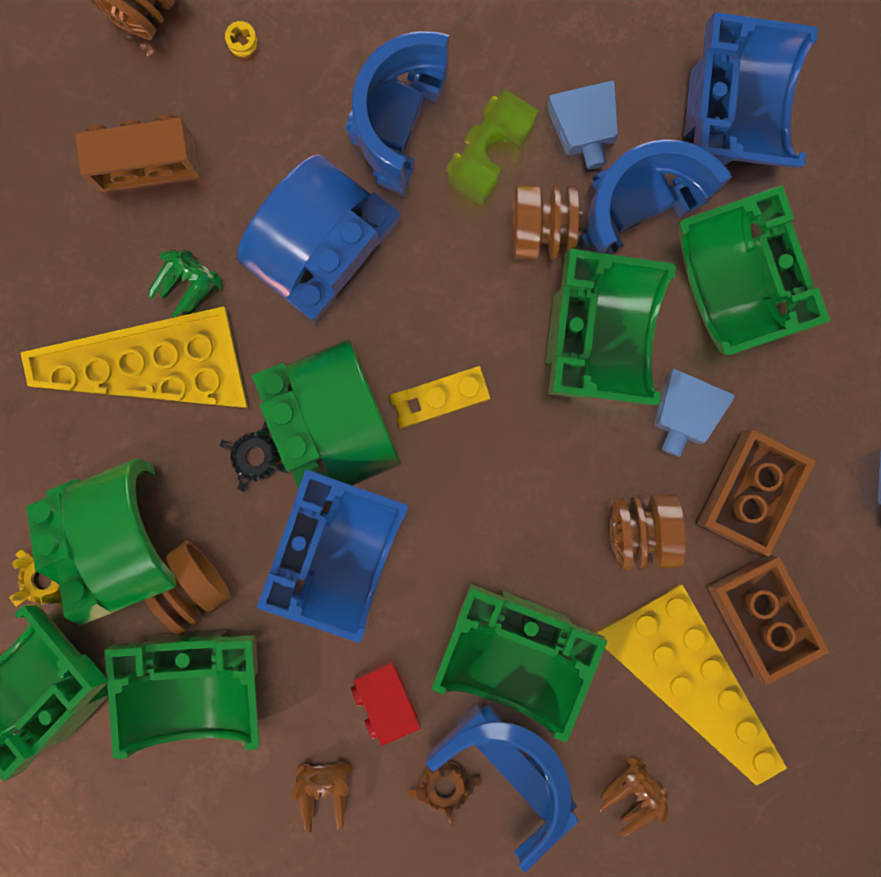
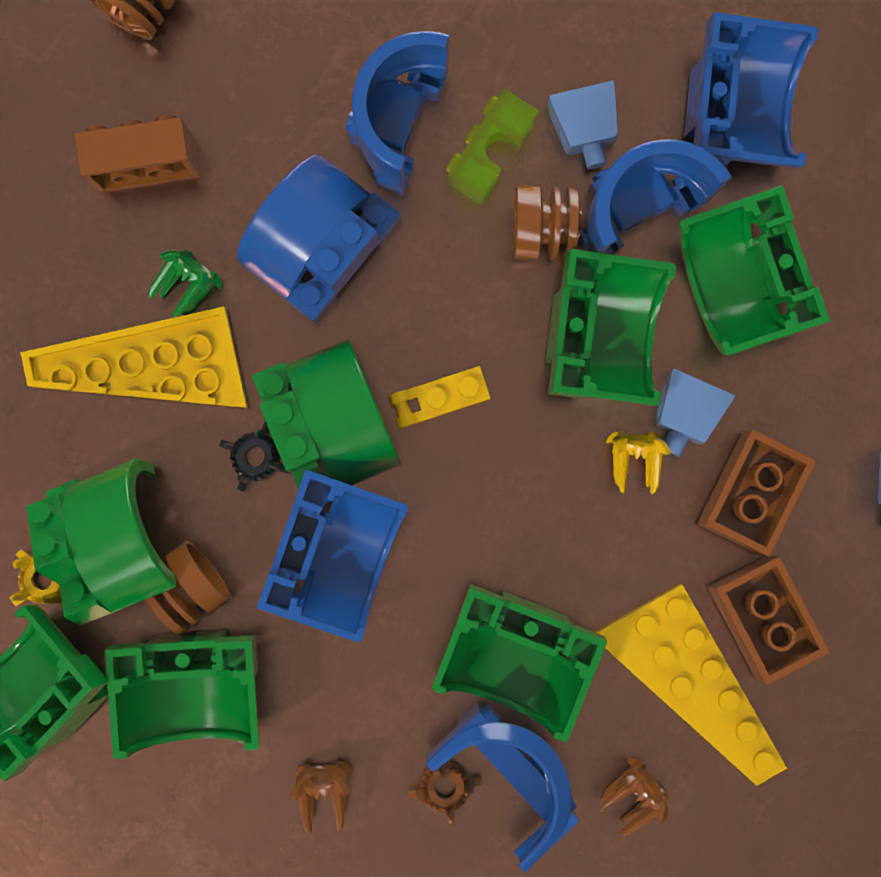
(245, 29): yellow bush -> none
(386, 703): red brick -> none
(648, 446): none -> yellow piece
(653, 532): dark orange wheel -> none

